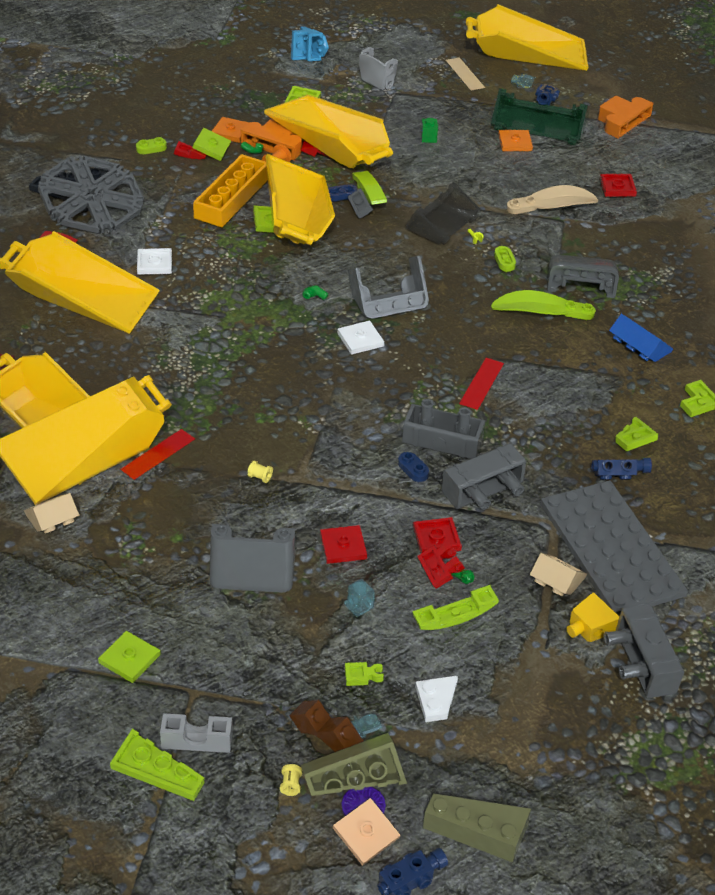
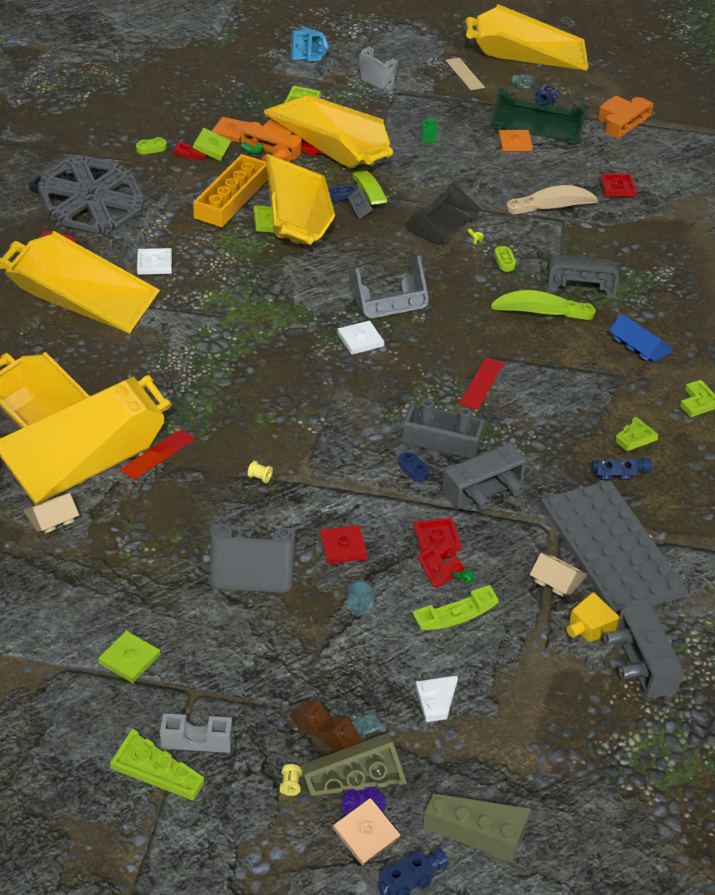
(313, 291): green arm -> none
(360, 674): lime plate -> none

